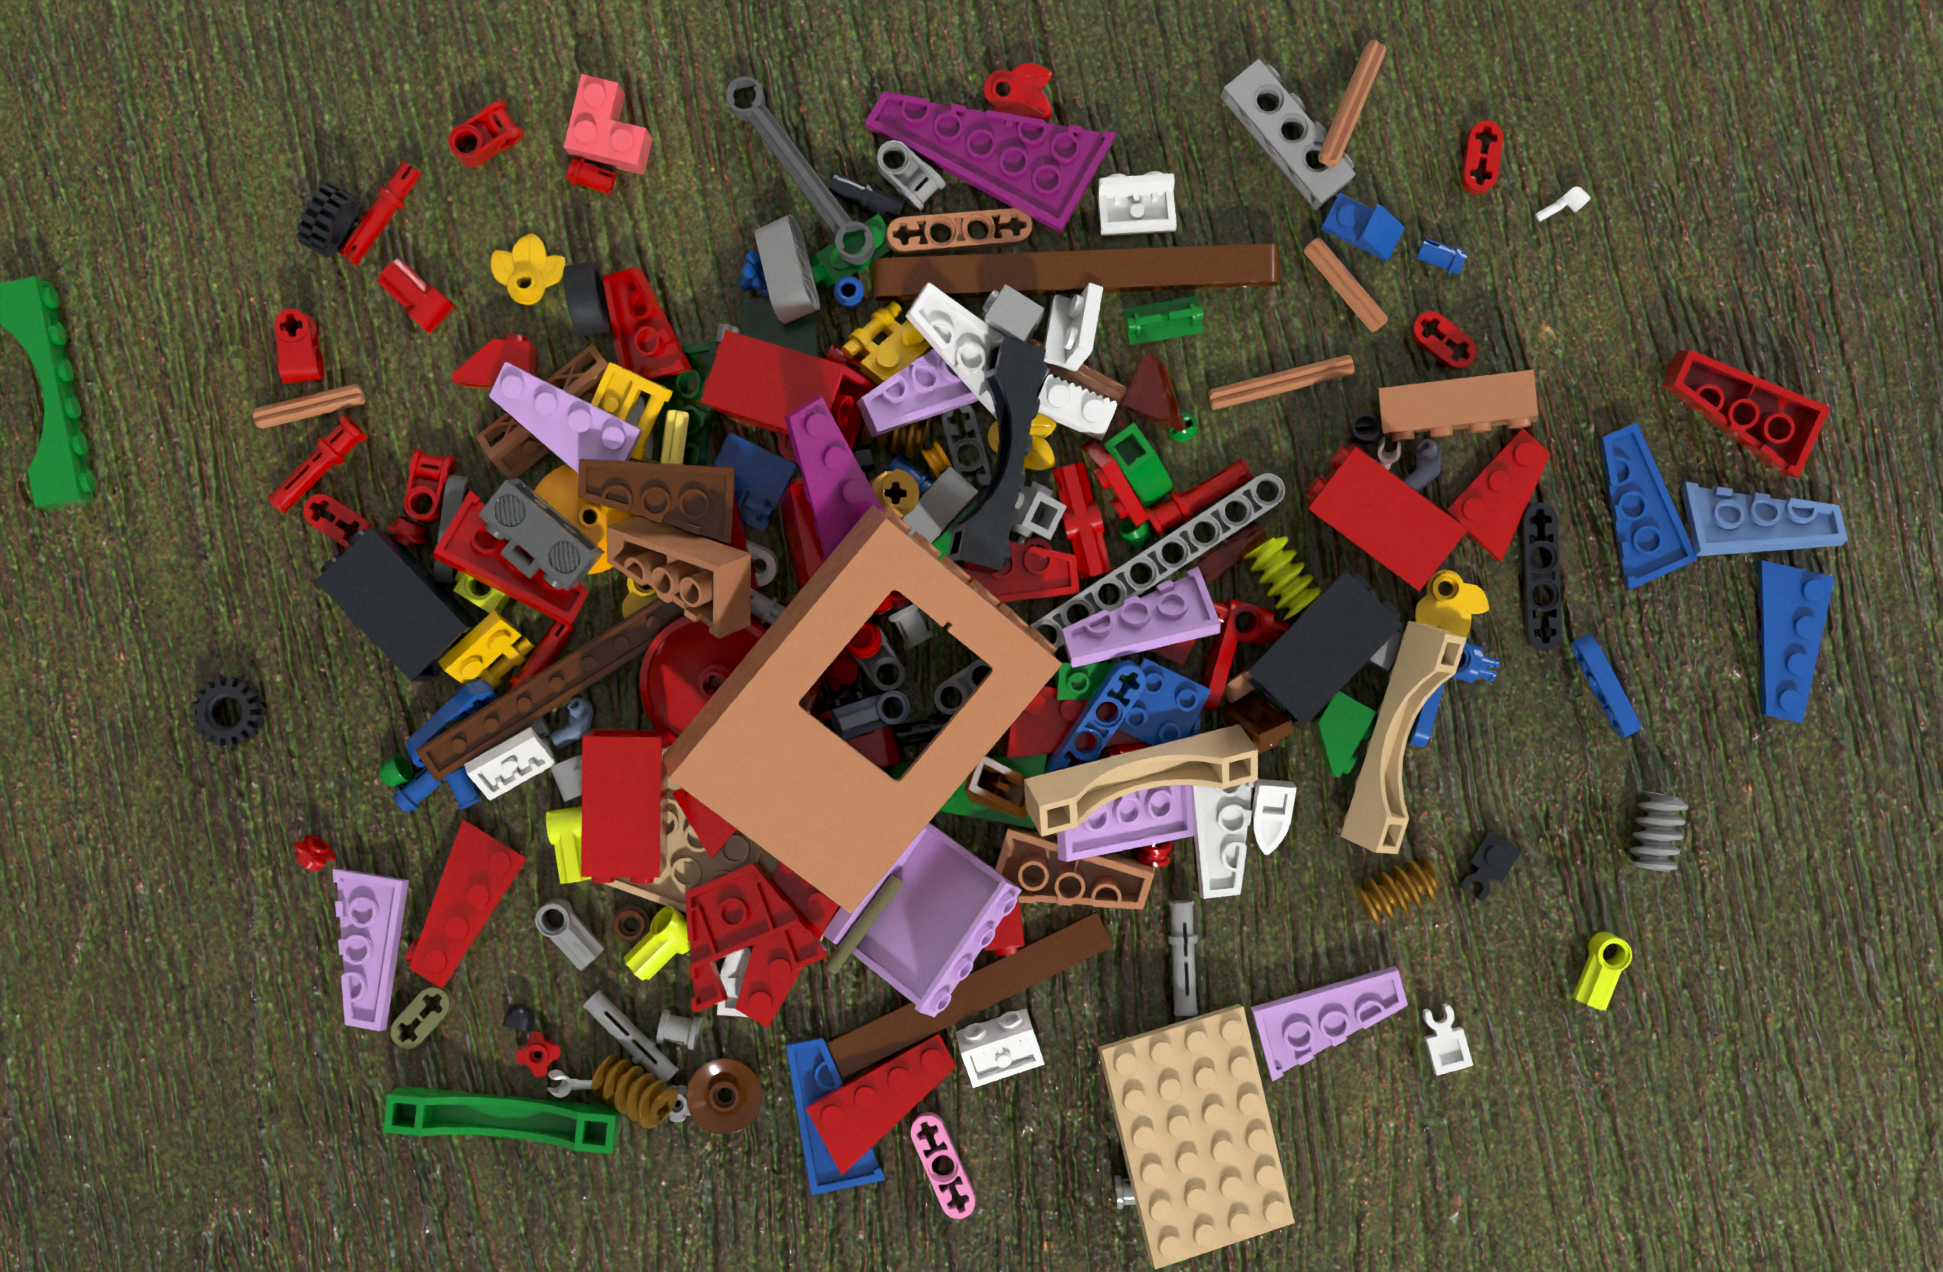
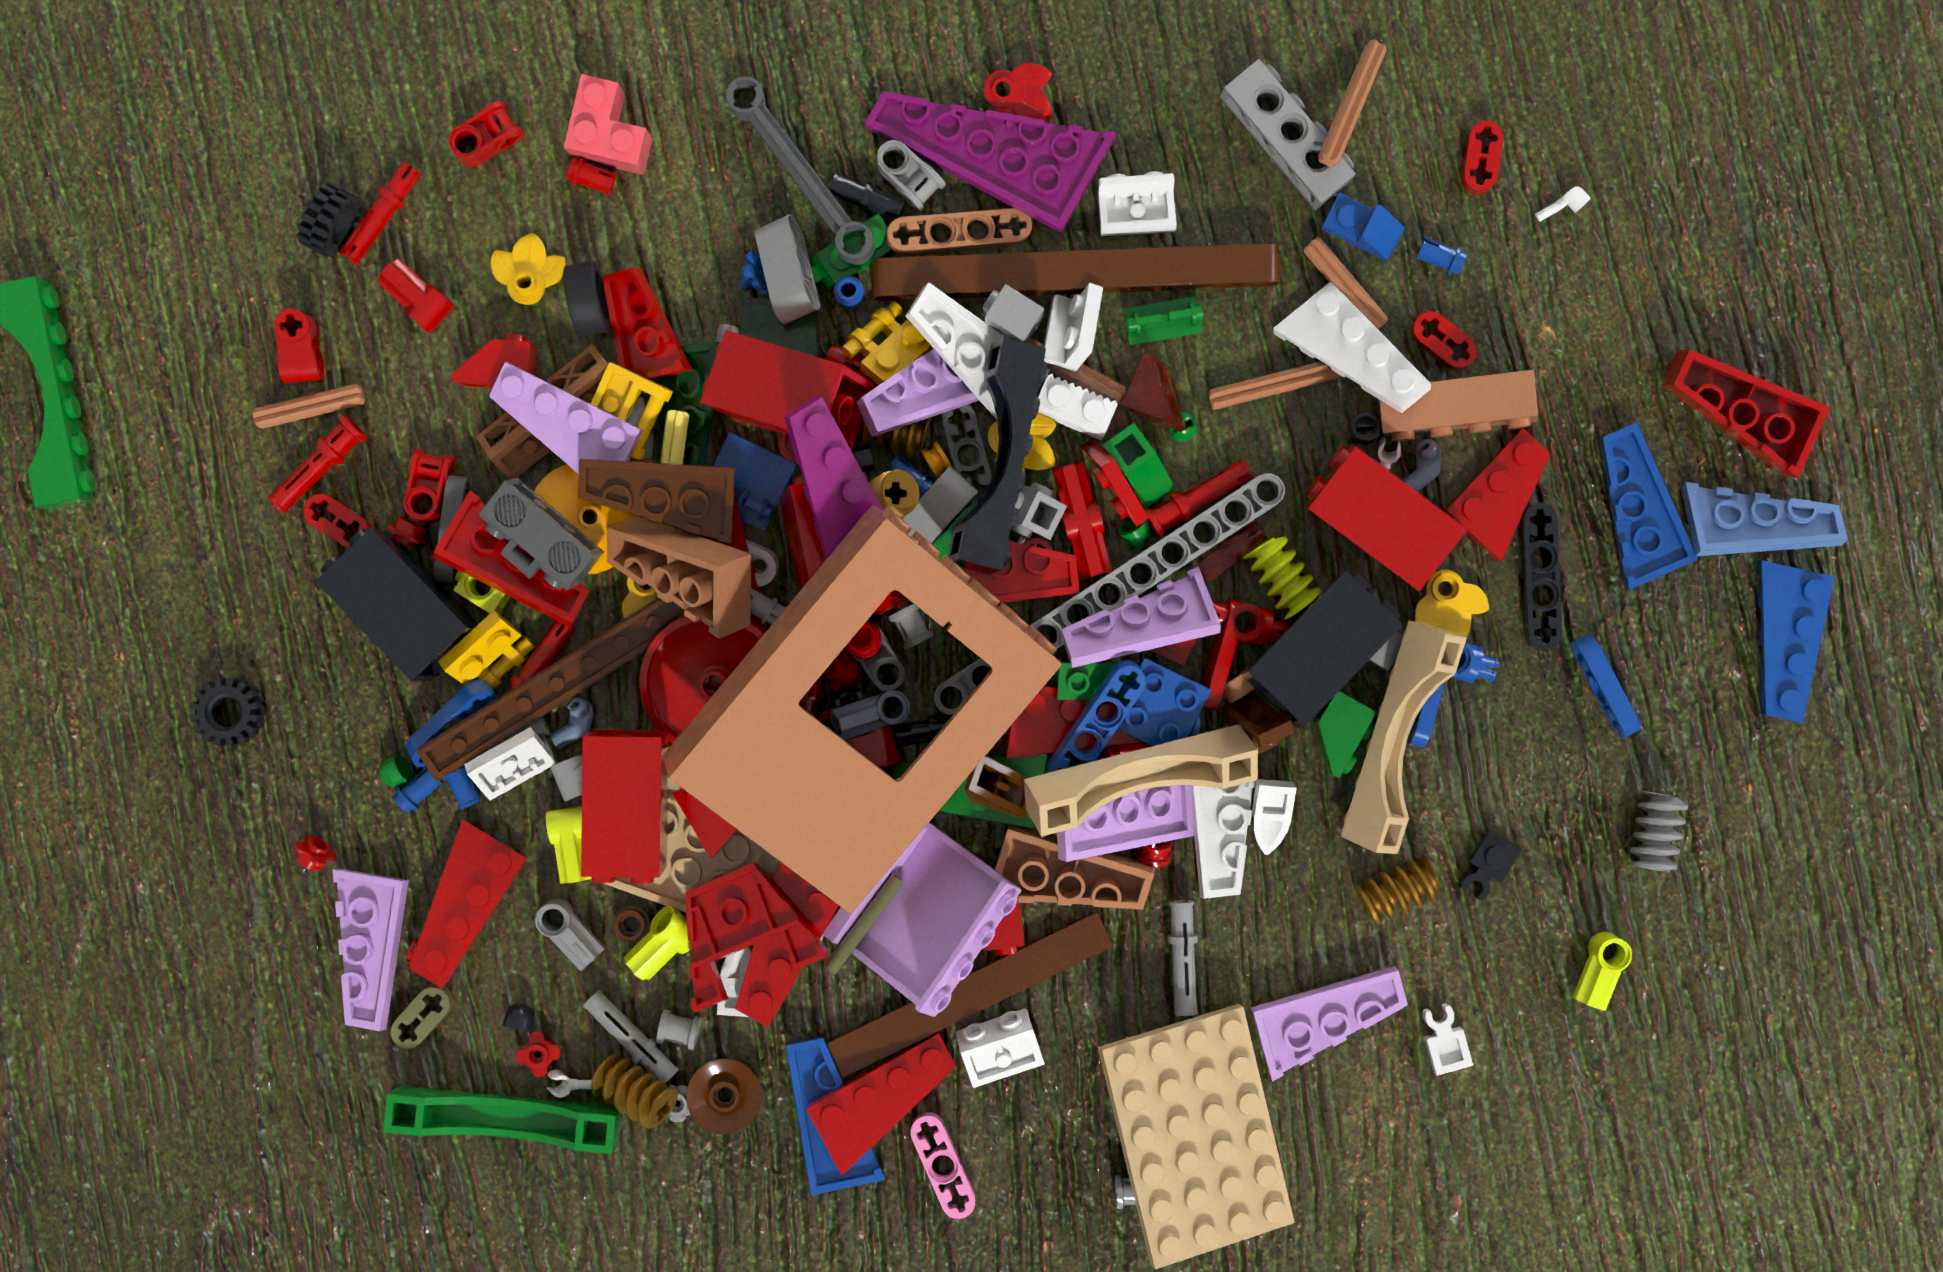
(1344, 339): none -> white wing

